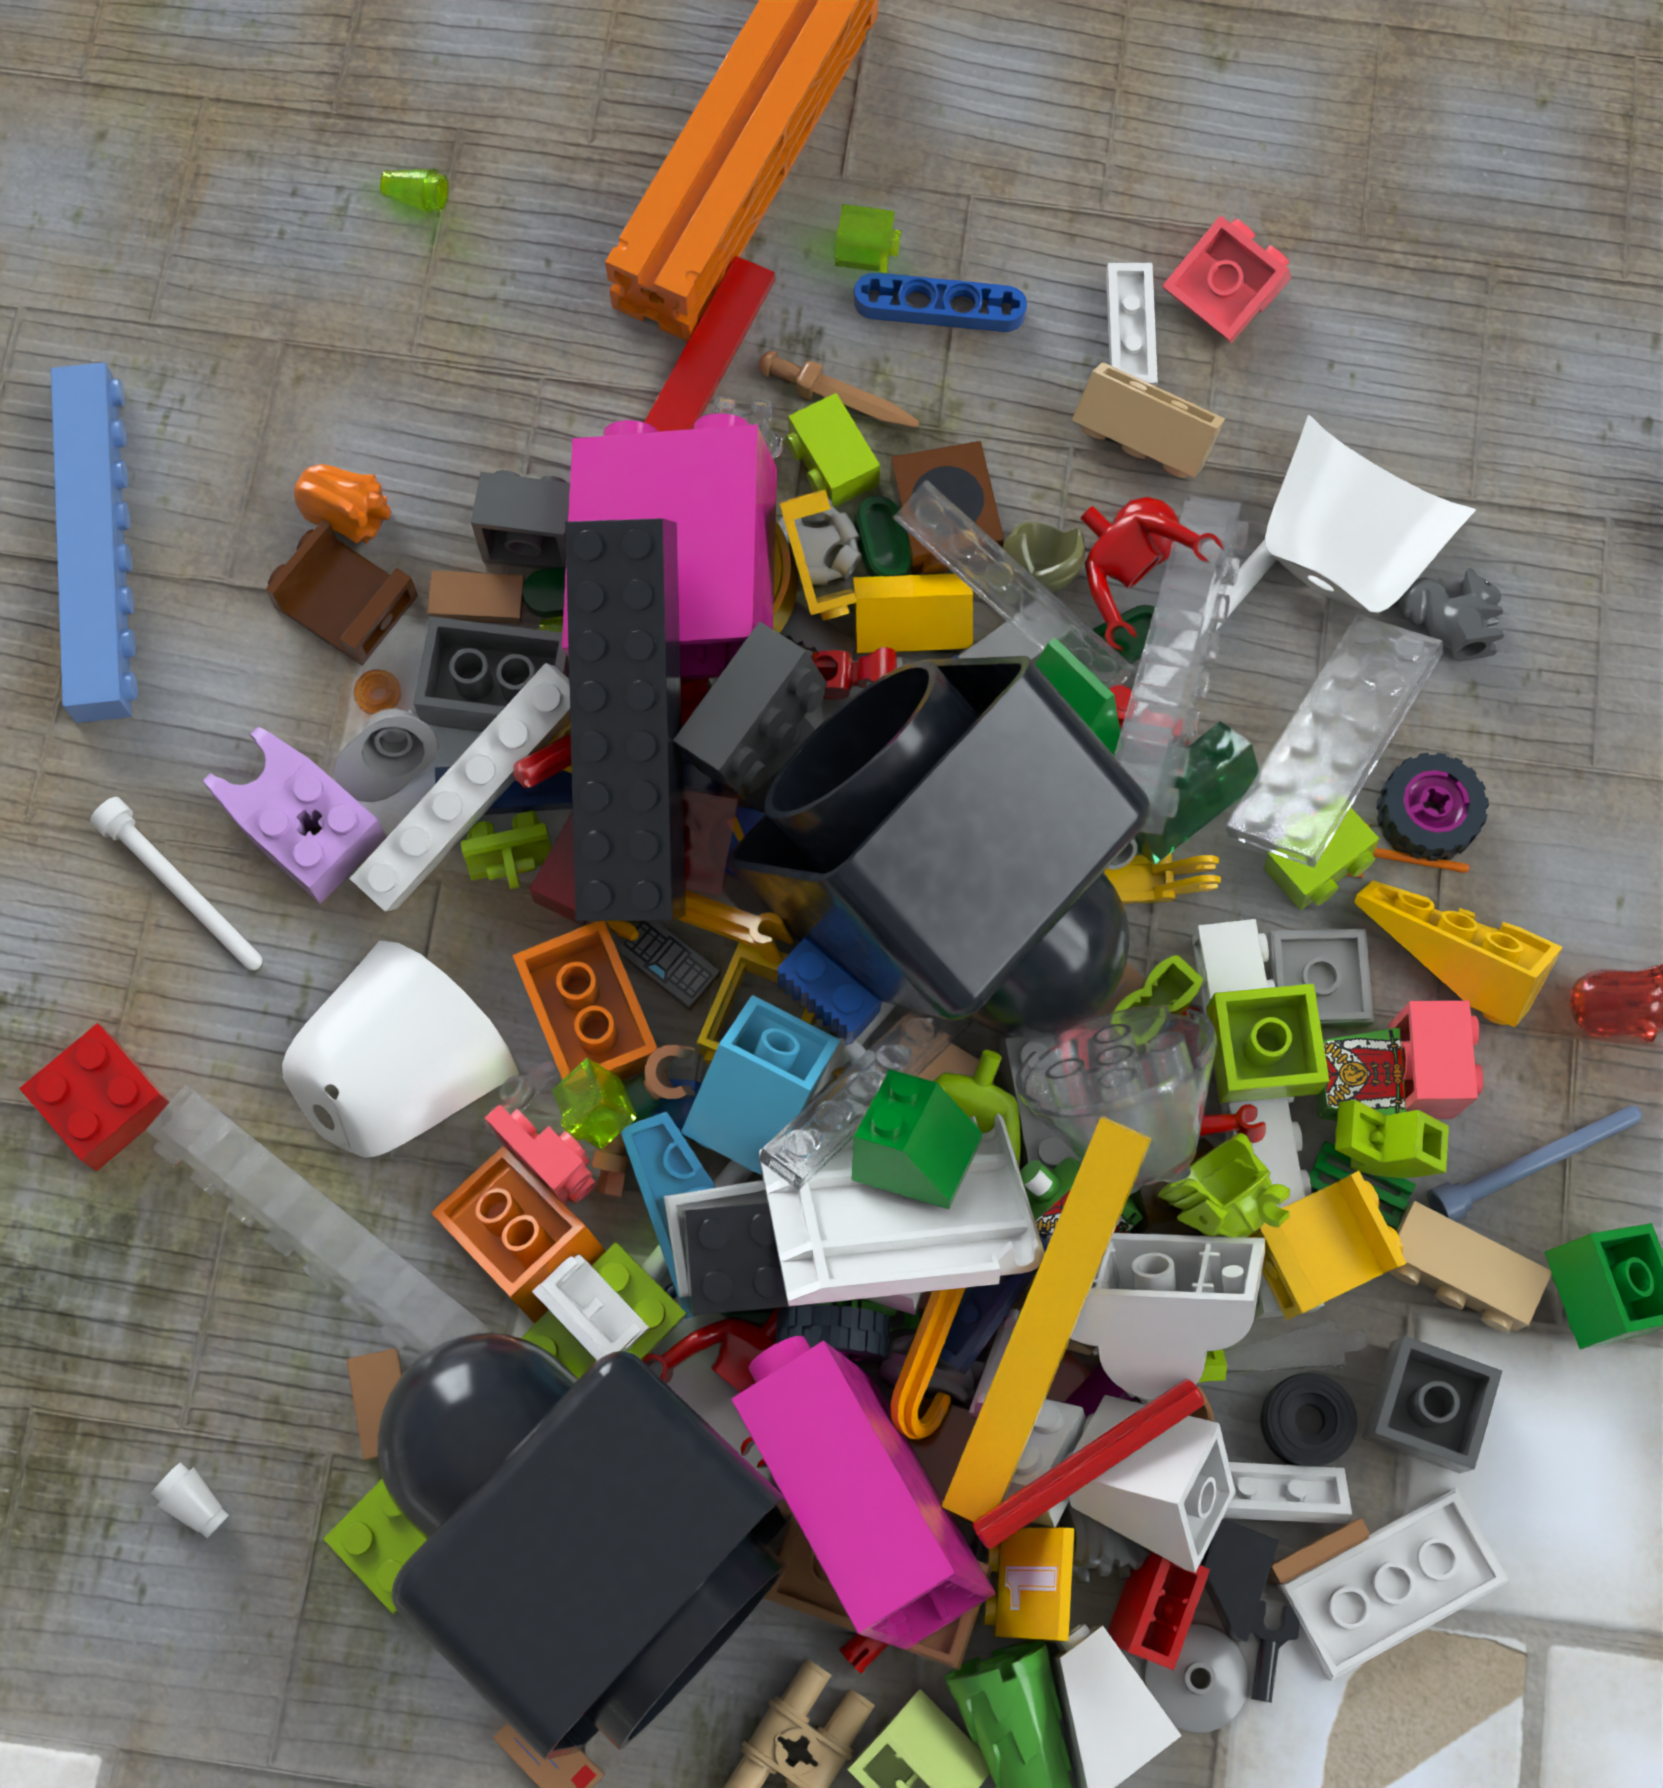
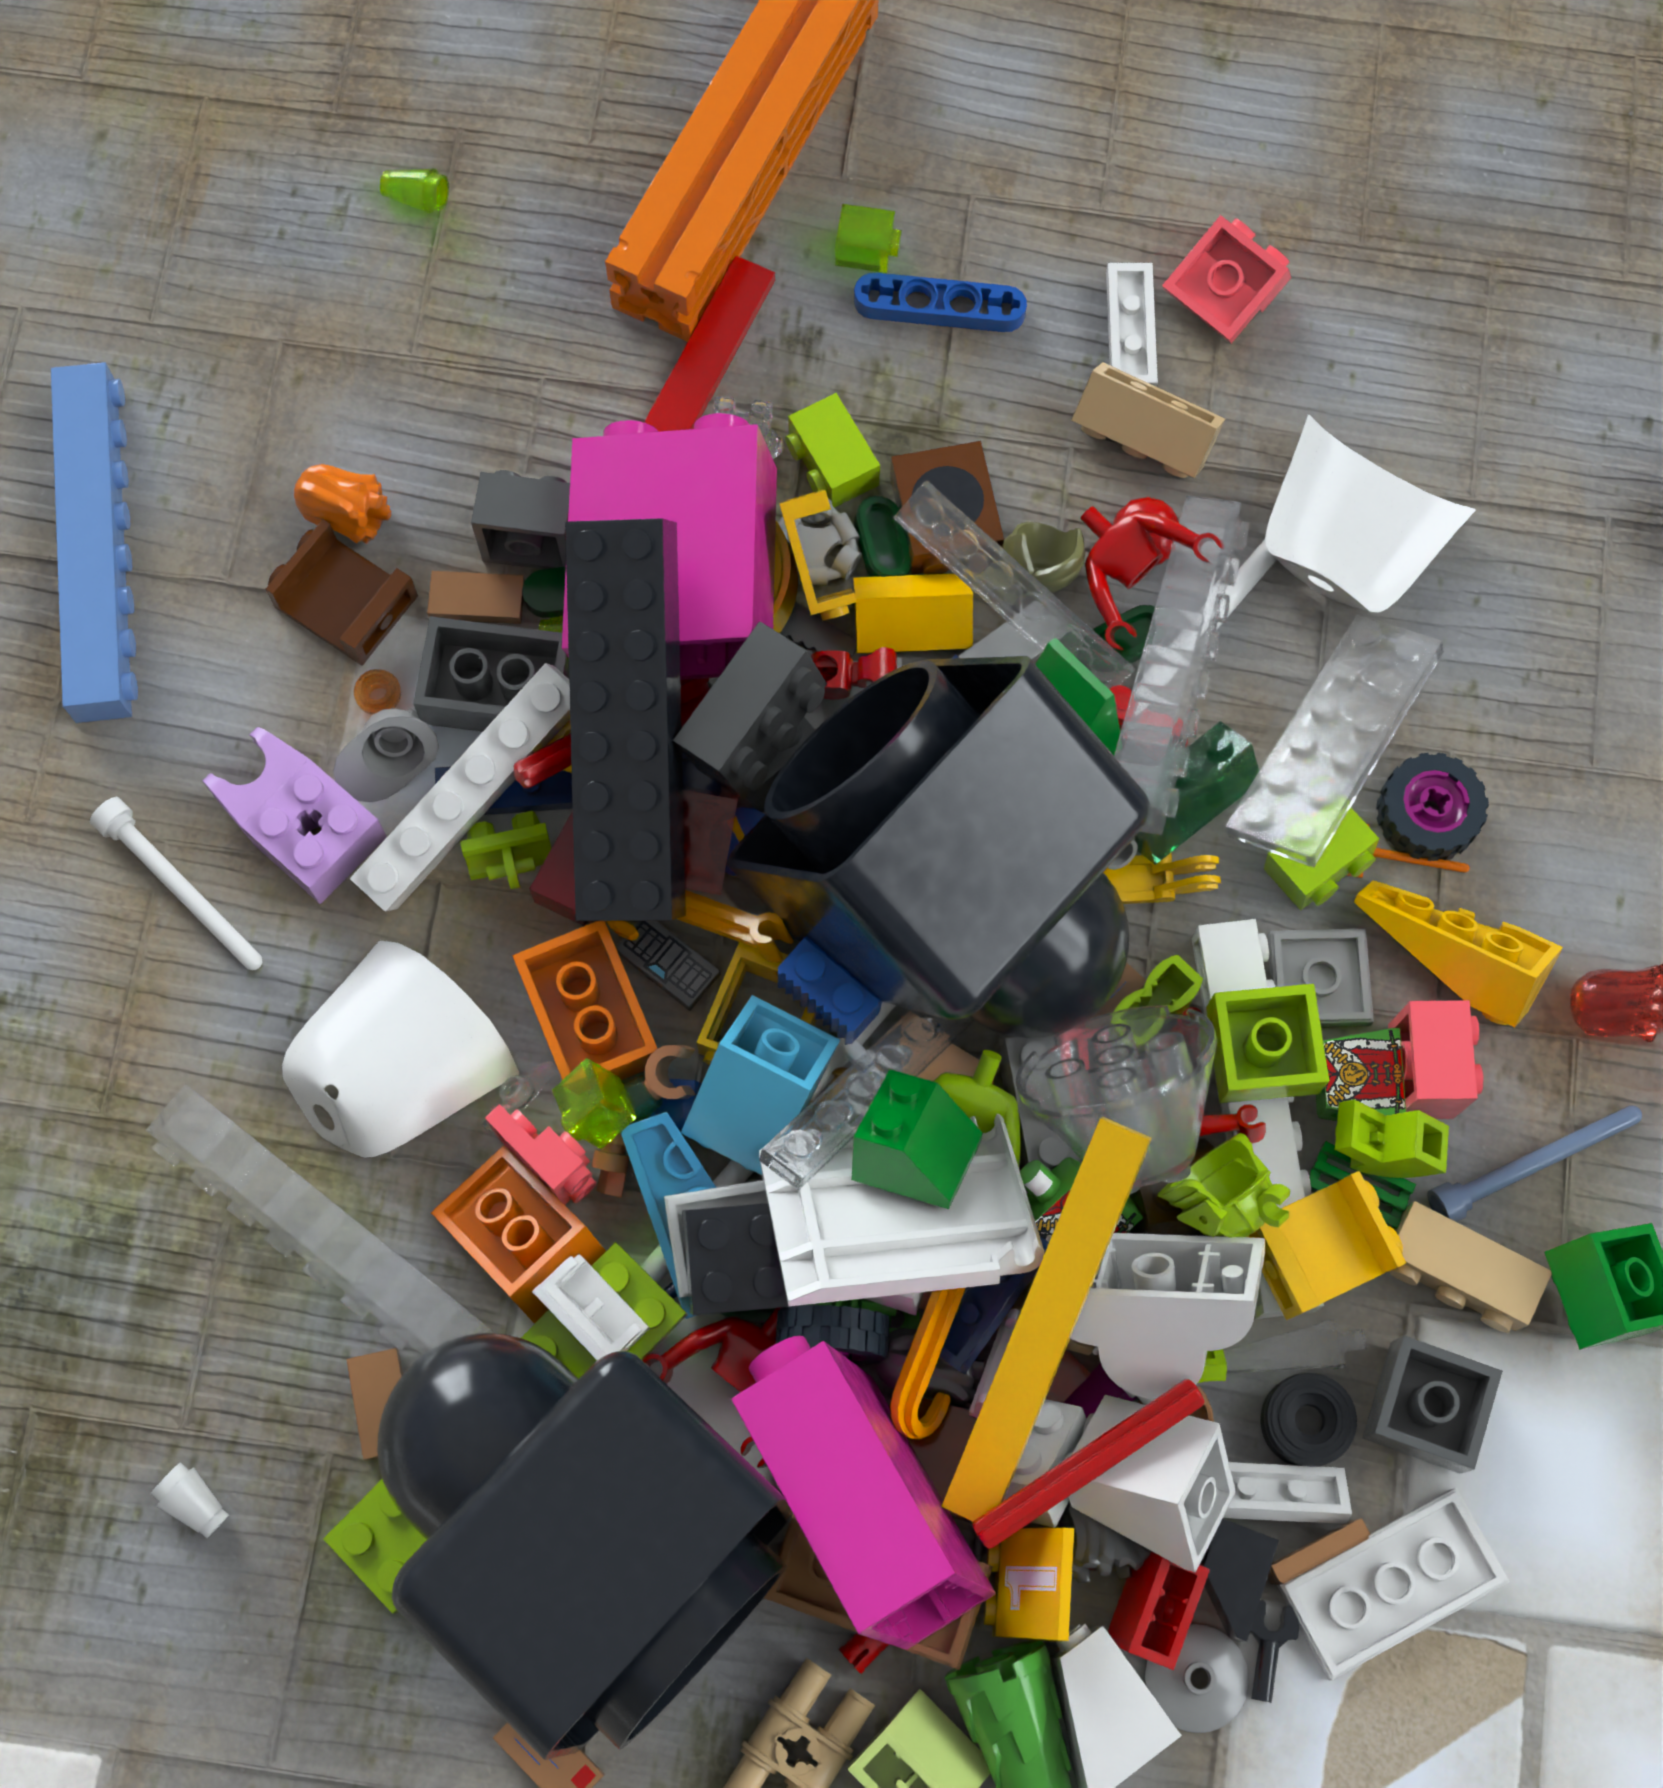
(95, 1097): red brick -> none
(811, 380): medium nougat sword -> none
(1460, 620): dark grey animal -> none

